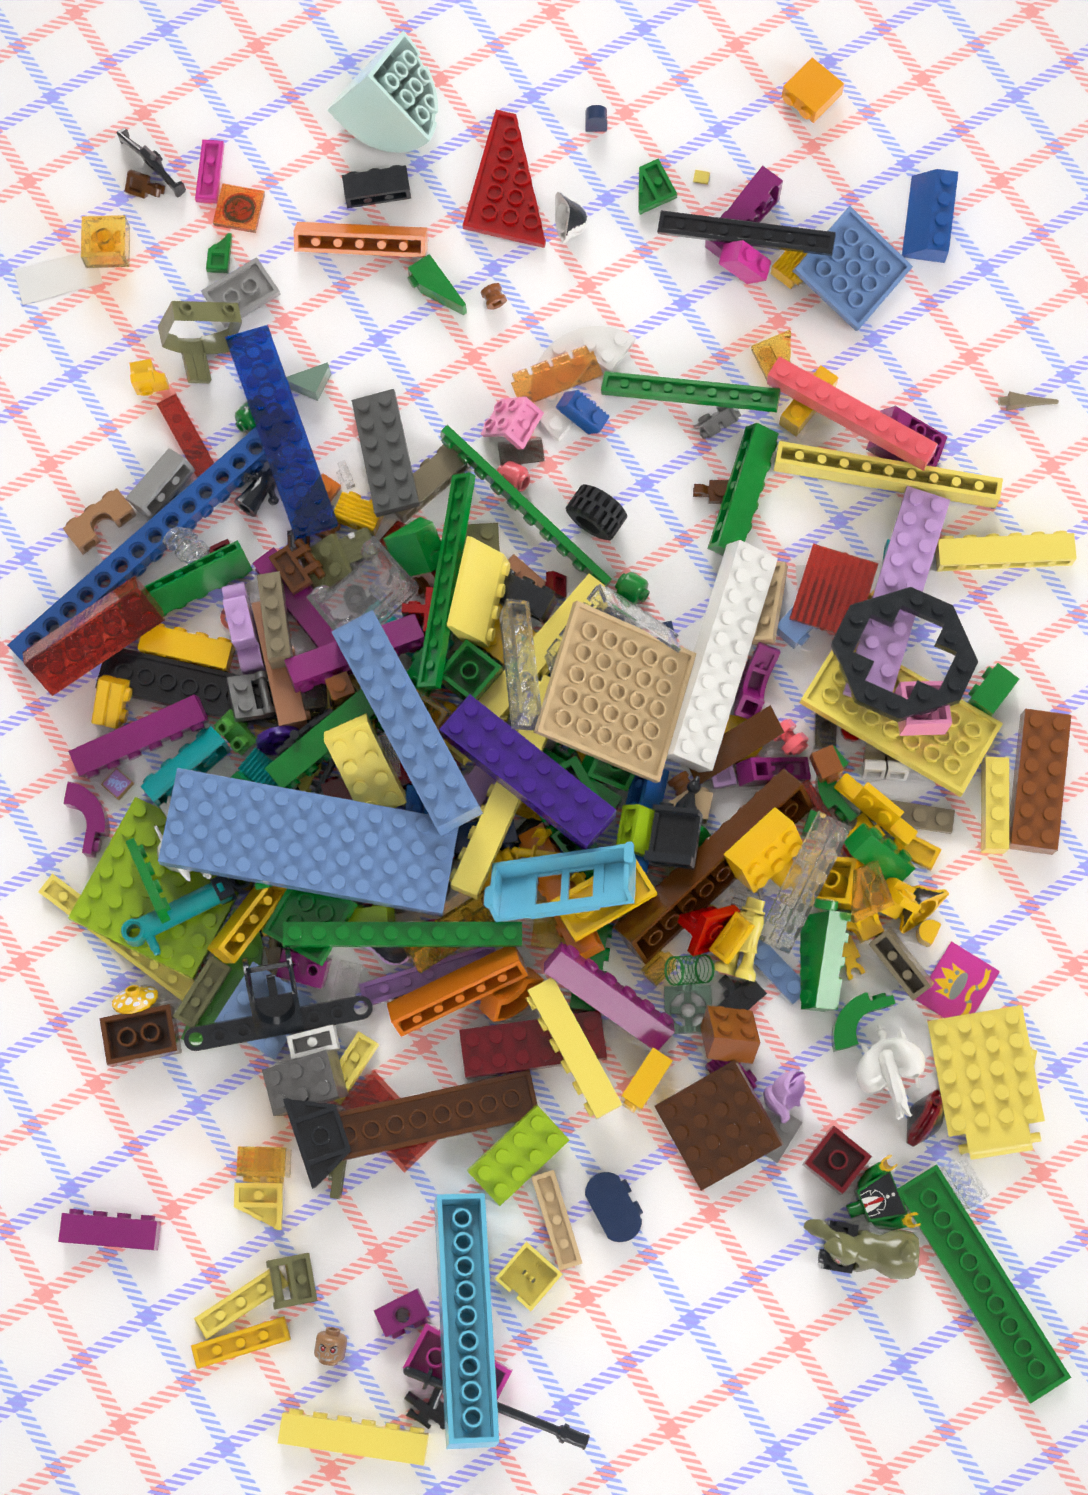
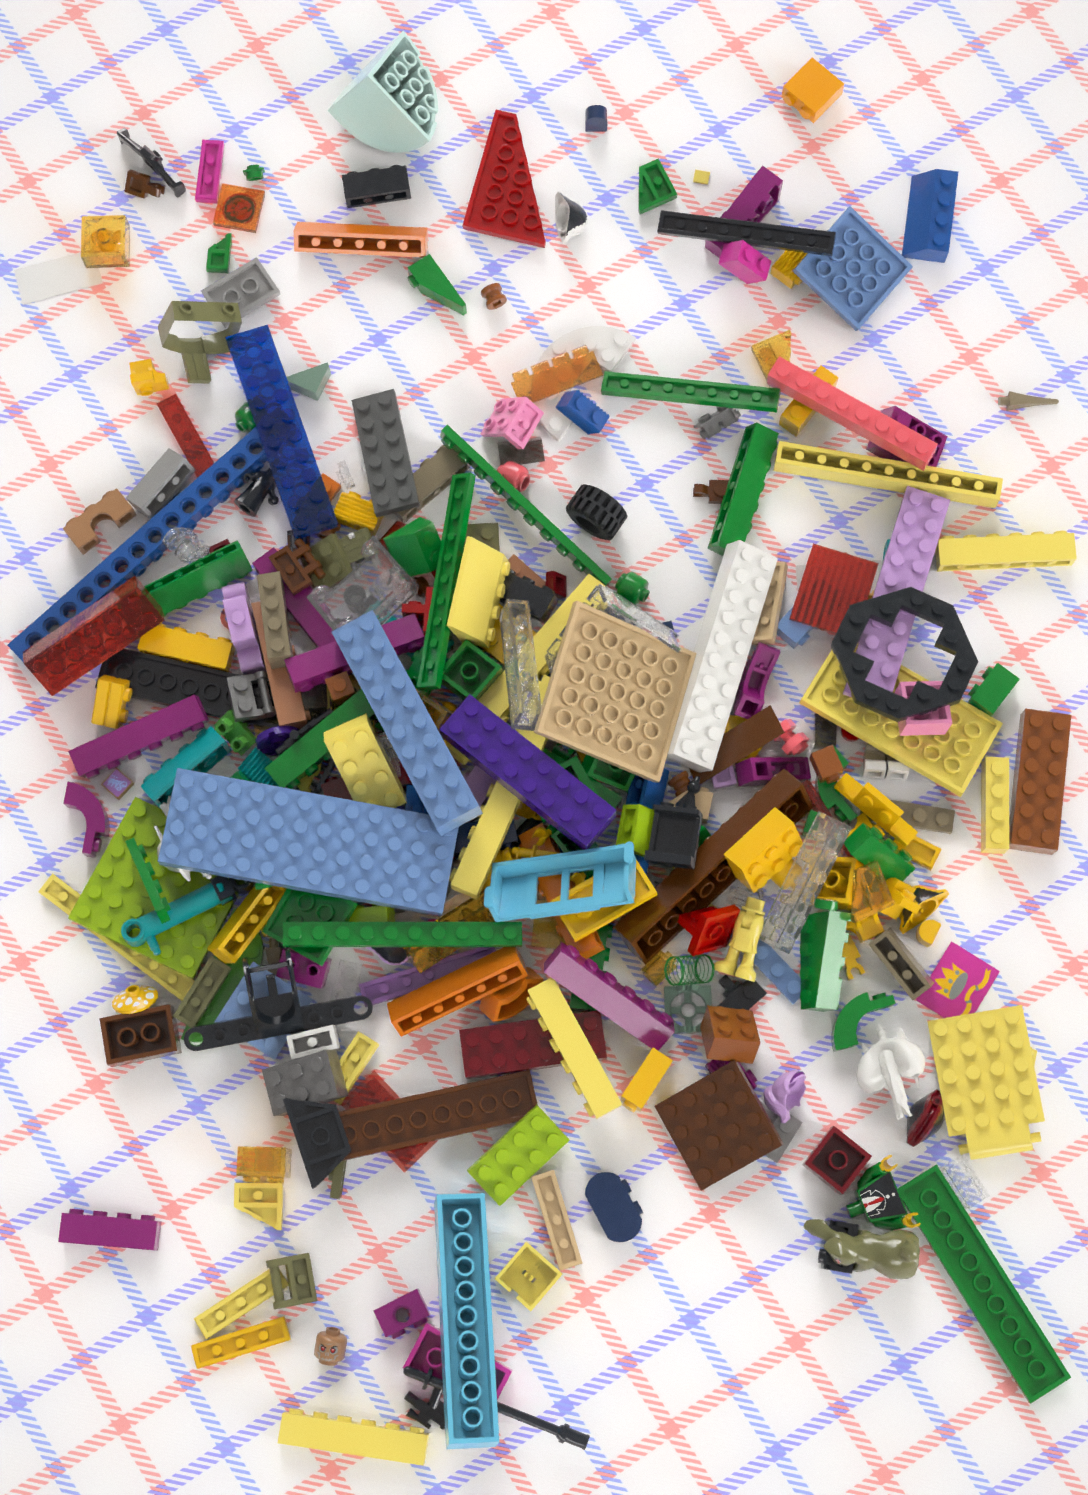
(254, 172): none -> green plate
(732, 938): yellow tile -> none

